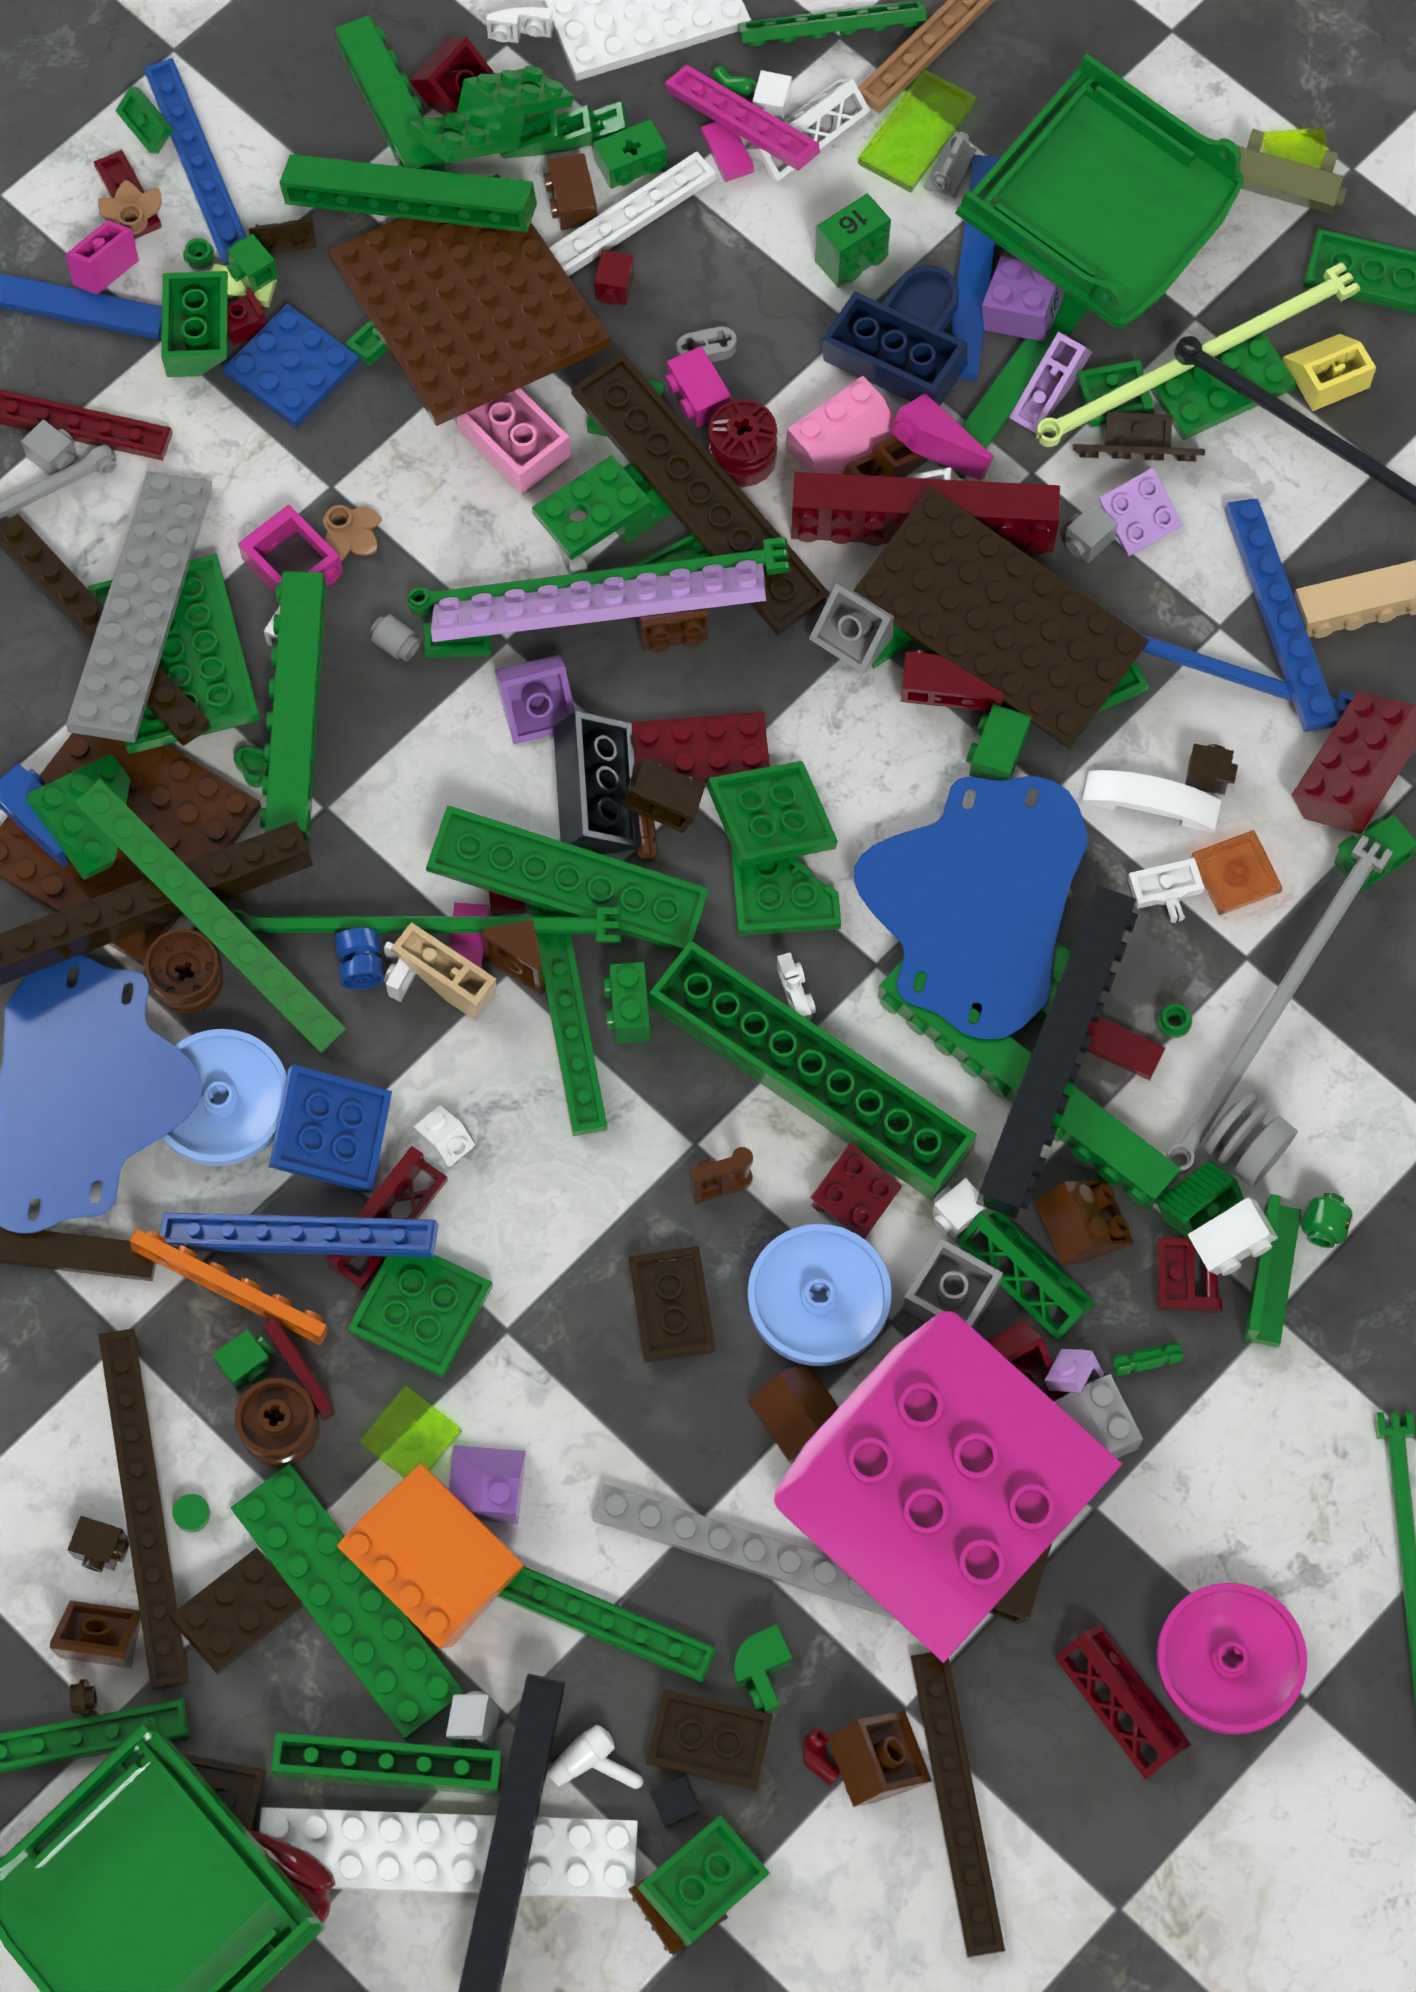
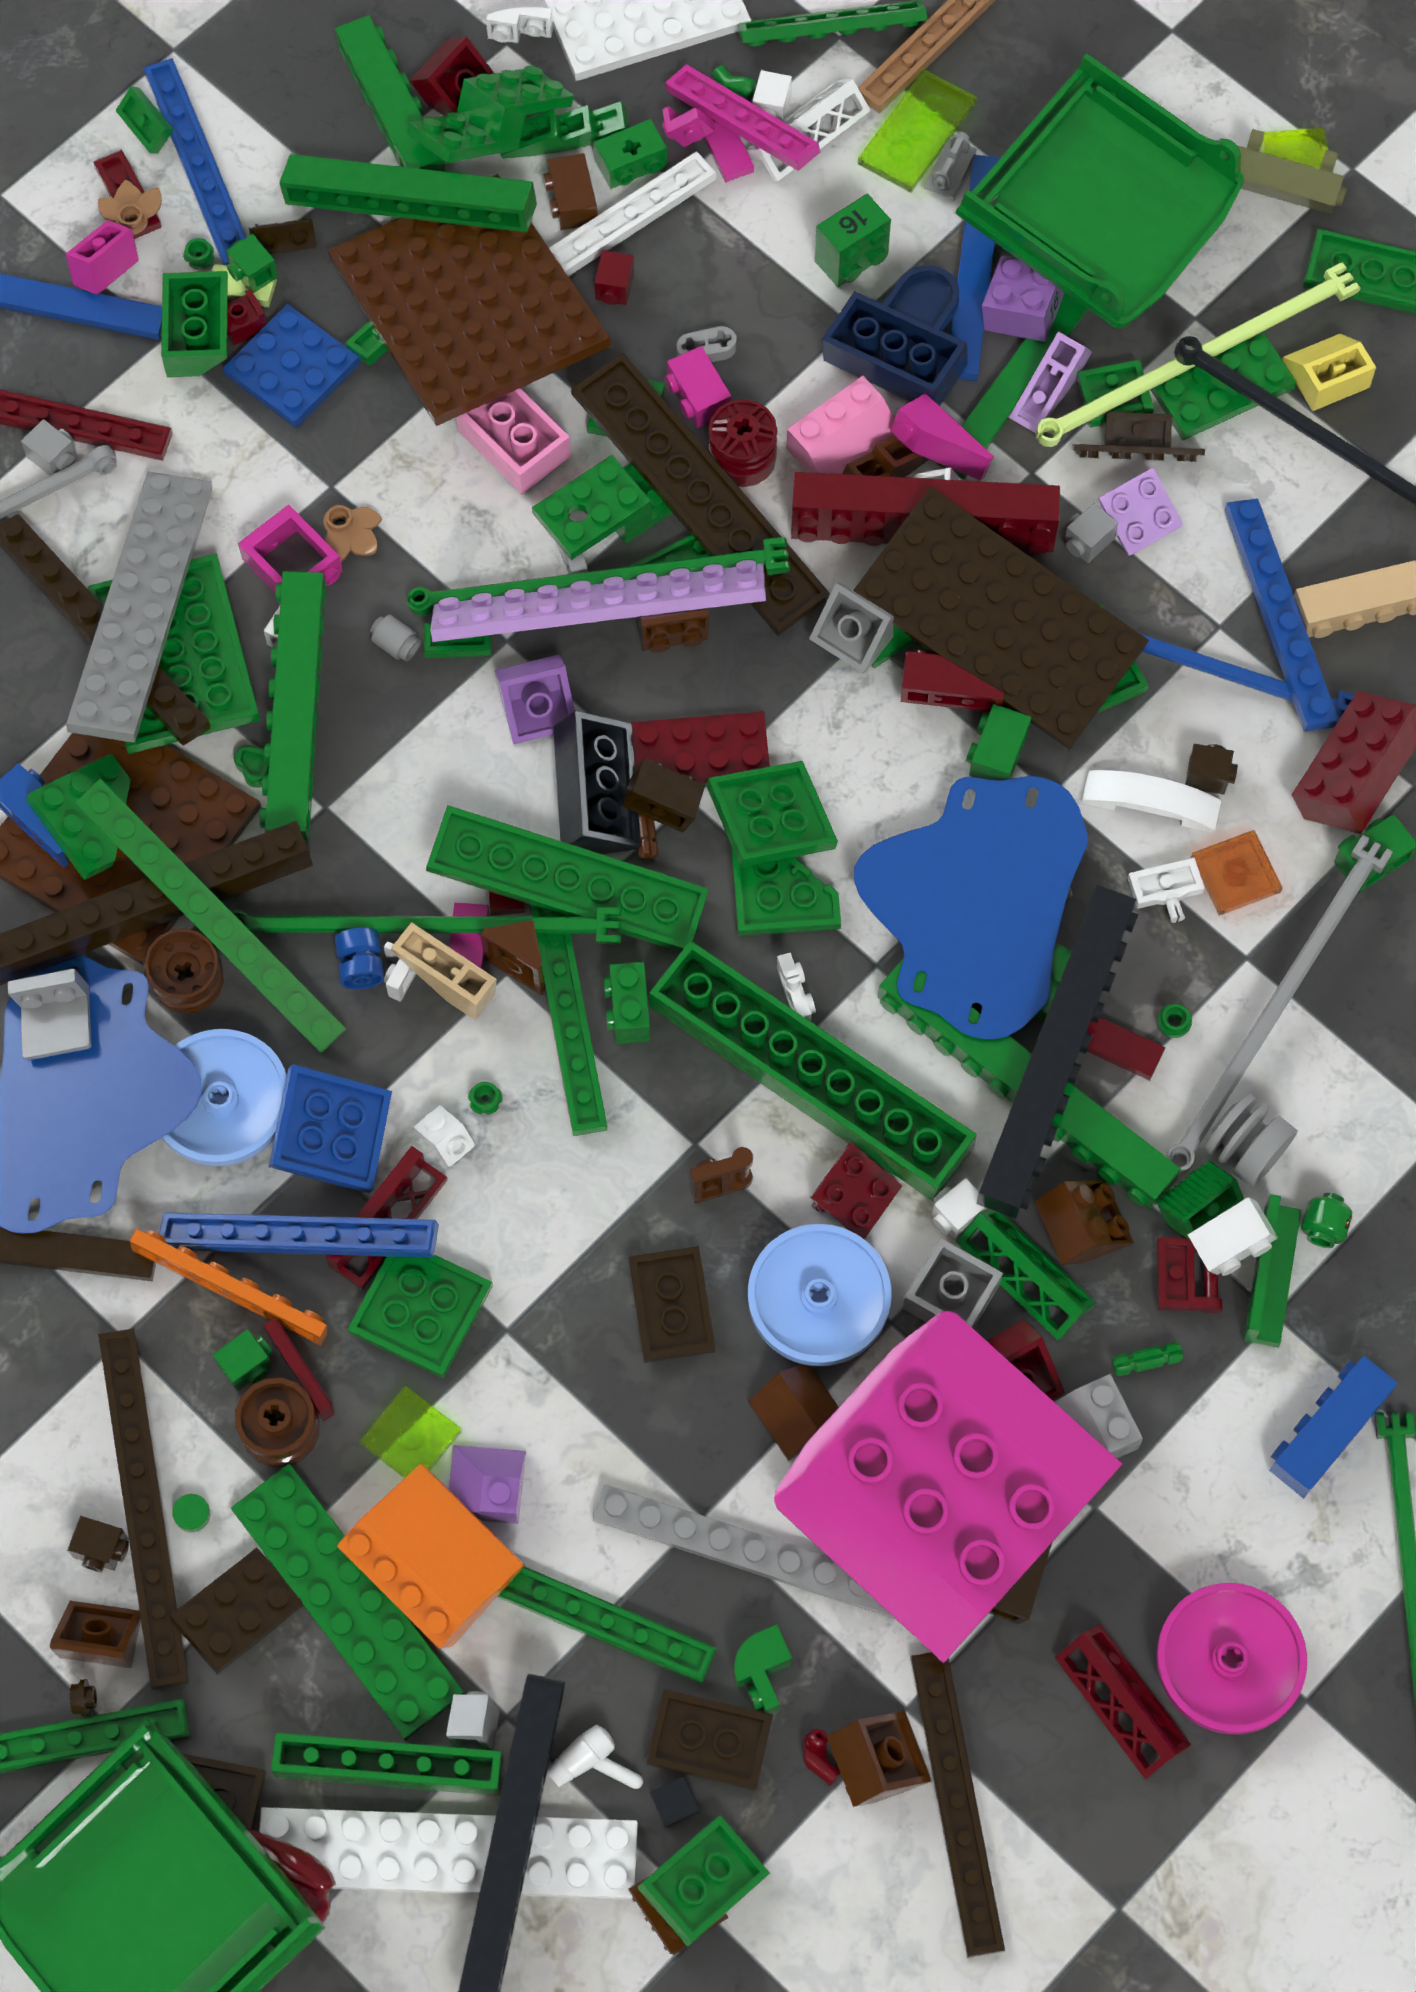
(53, 1013): none -> light grey bracket
(485, 1089): none -> green plate
(687, 127): none -> dark pink bracket
(1072, 1370): lavender bracket -> none
(1333, 1426): none -> blue brick

